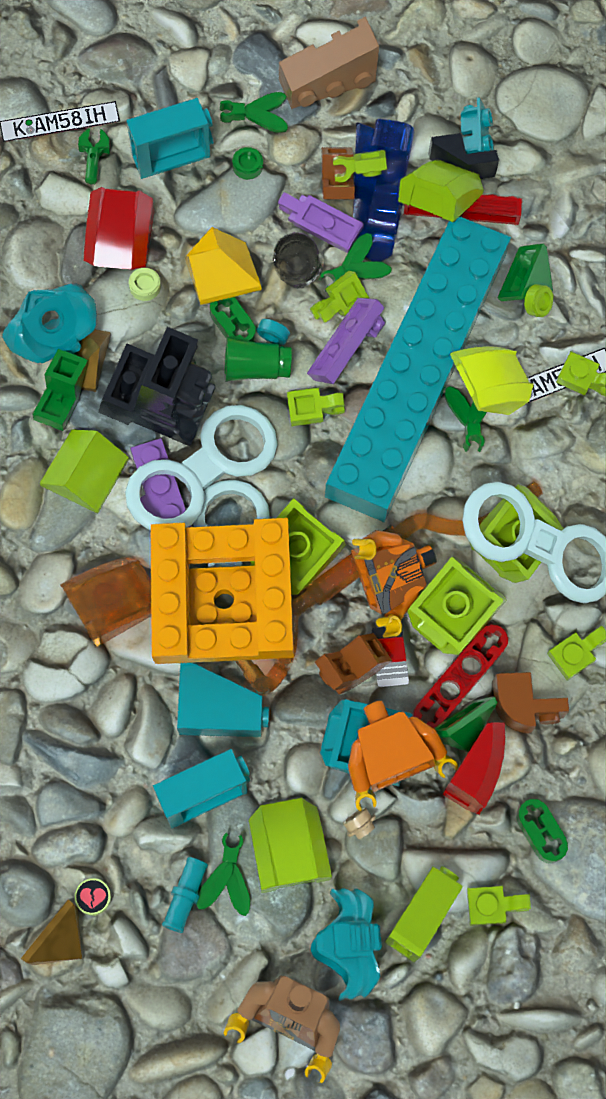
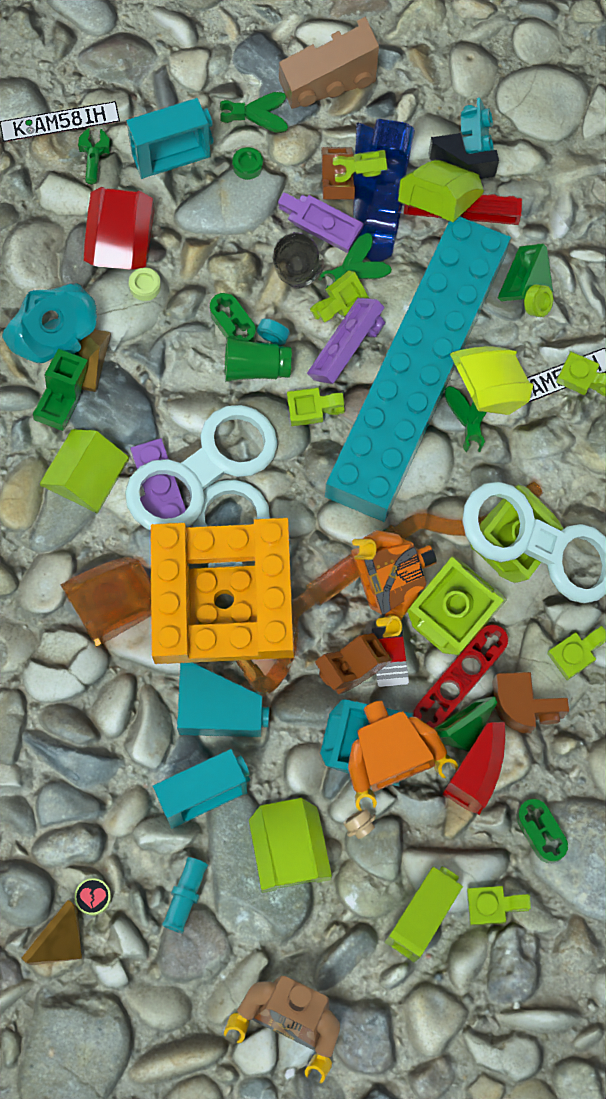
(161, 389): black brick -> none
(221, 267): yellow slope -> none
(226, 875): green piece -> none
(310, 546): lime slope -> none
(350, 943): teal piece -> none

